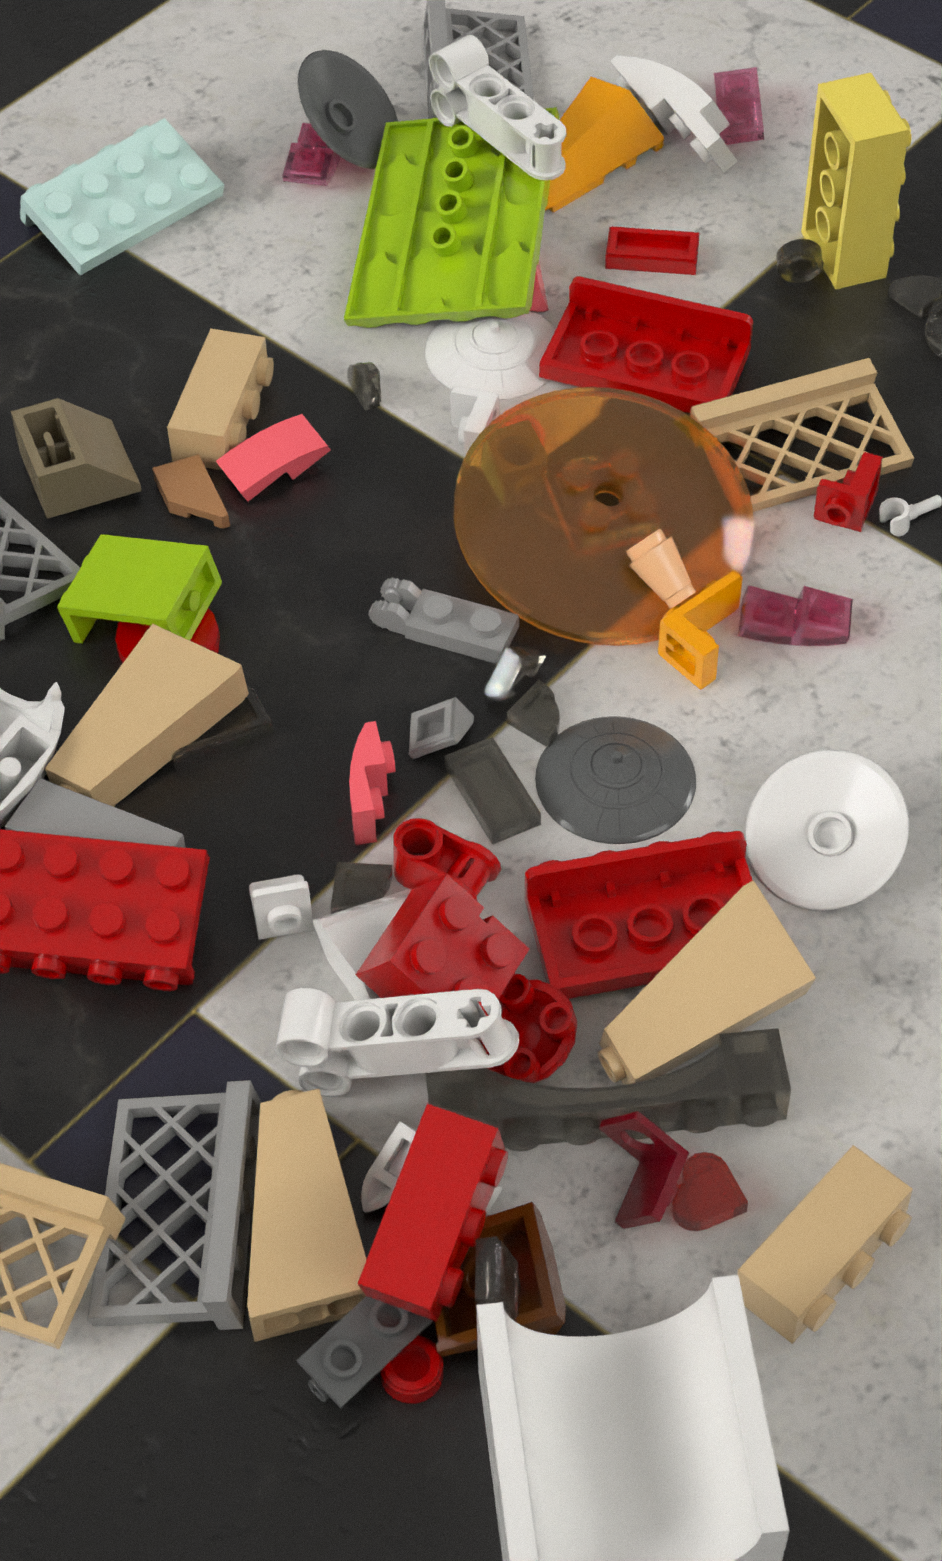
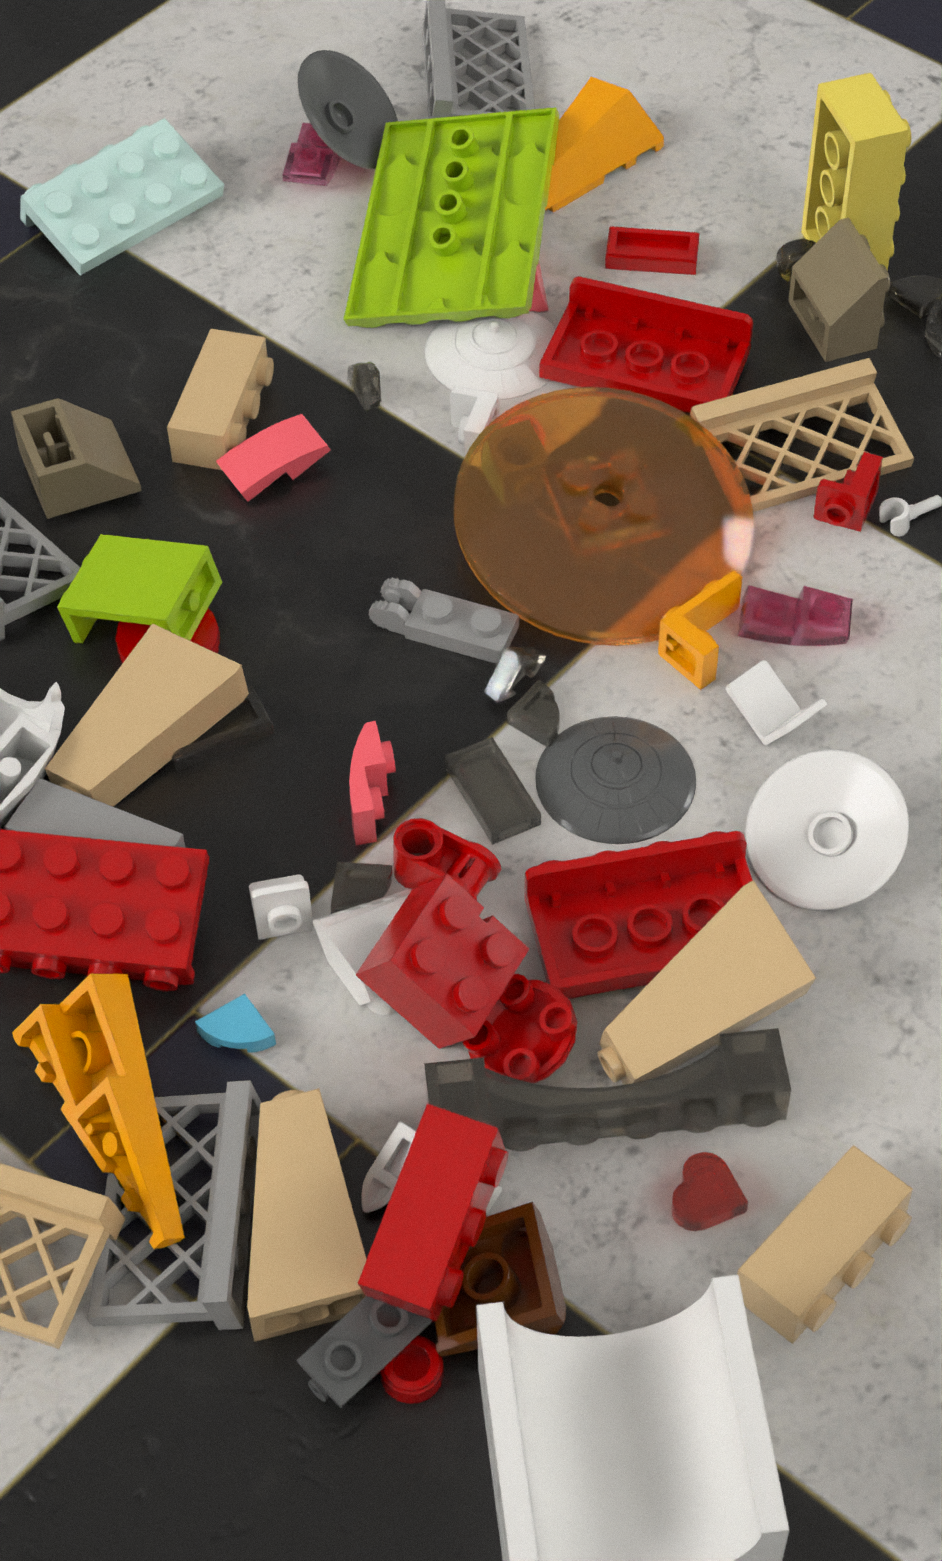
(100, 1068): none -> light orange wedge
(190, 490): medium nougat tile -> none
(237, 1027): none -> medium azure tile
(390, 1036): white piece -> none
(438, 727): light grey slope -> none
(495, 109): white piece -> none
(496, 1275): clear smoke tile -> none
(657, 1173): dark red bracket -> none
(661, 568): light nougat cone -> none
(677, 104): white slope -> none
(741, 105): clear pink slope -> none
(768, 703): none -> white bracket
(840, 293): none -> dark tan slope

